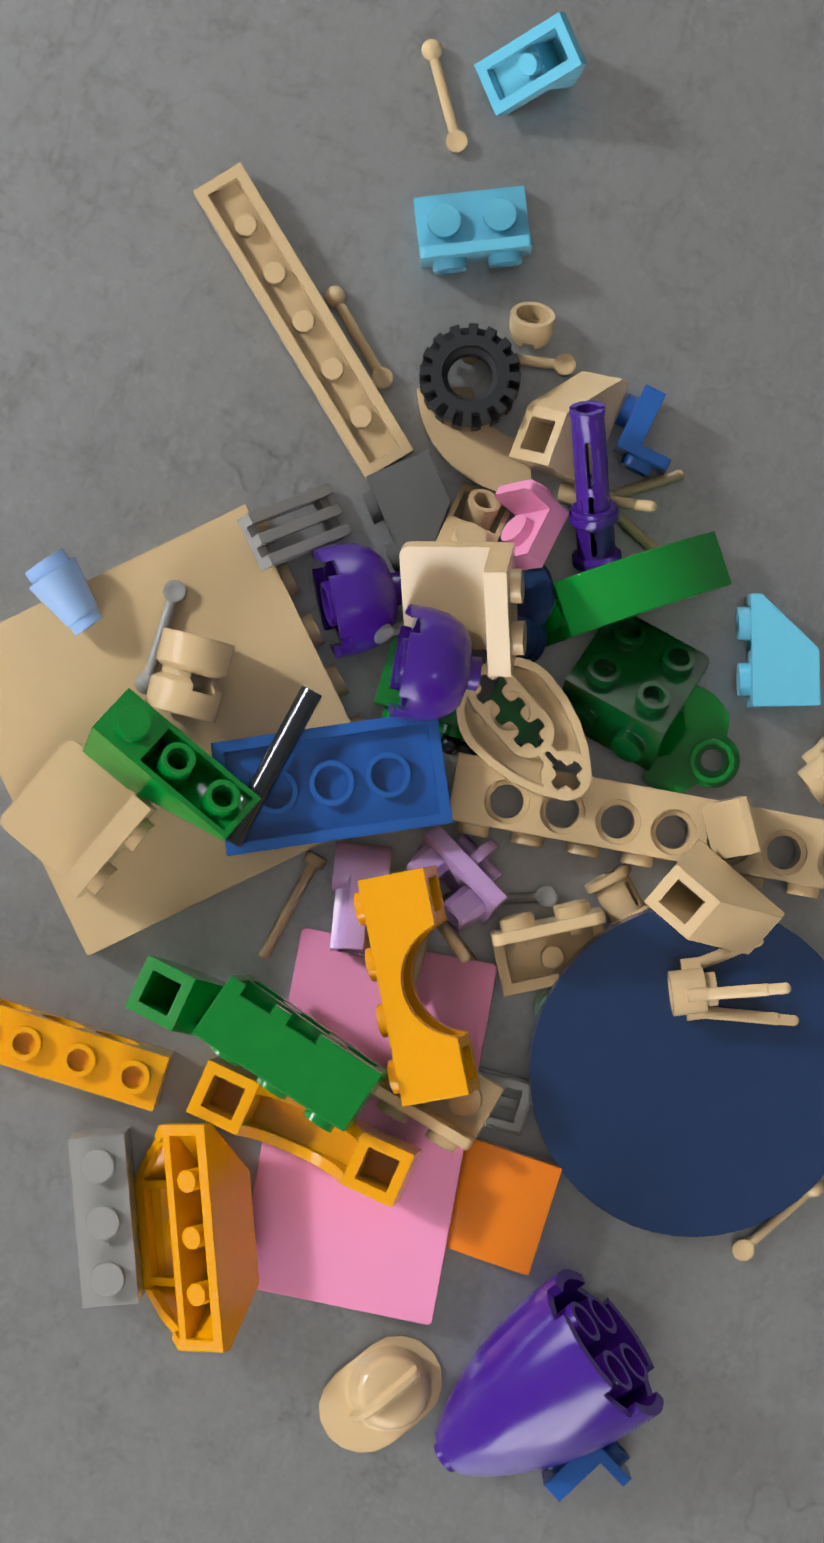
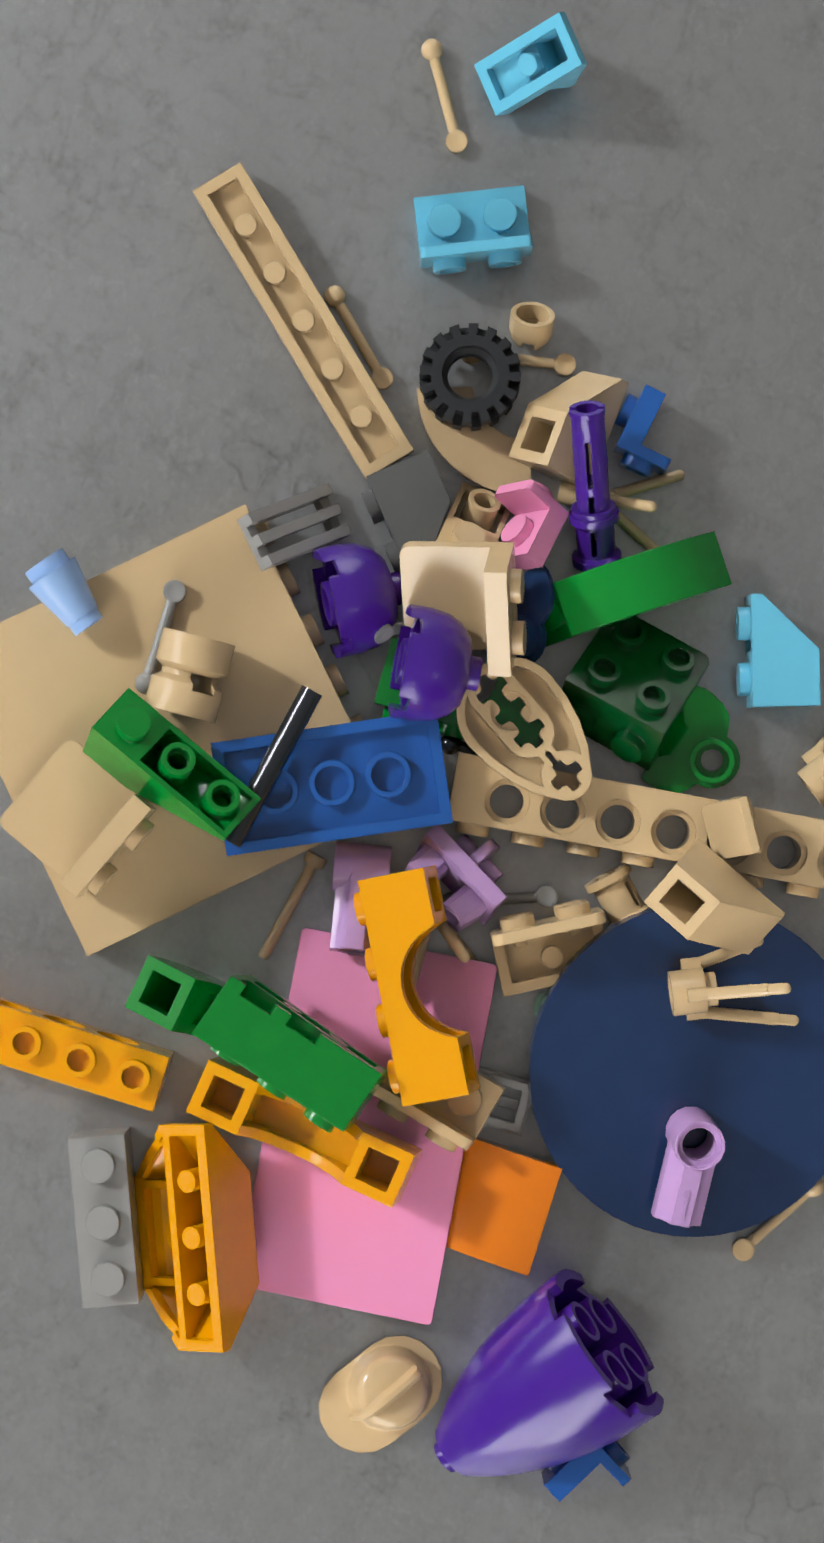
(687, 1171): none -> lavender piece

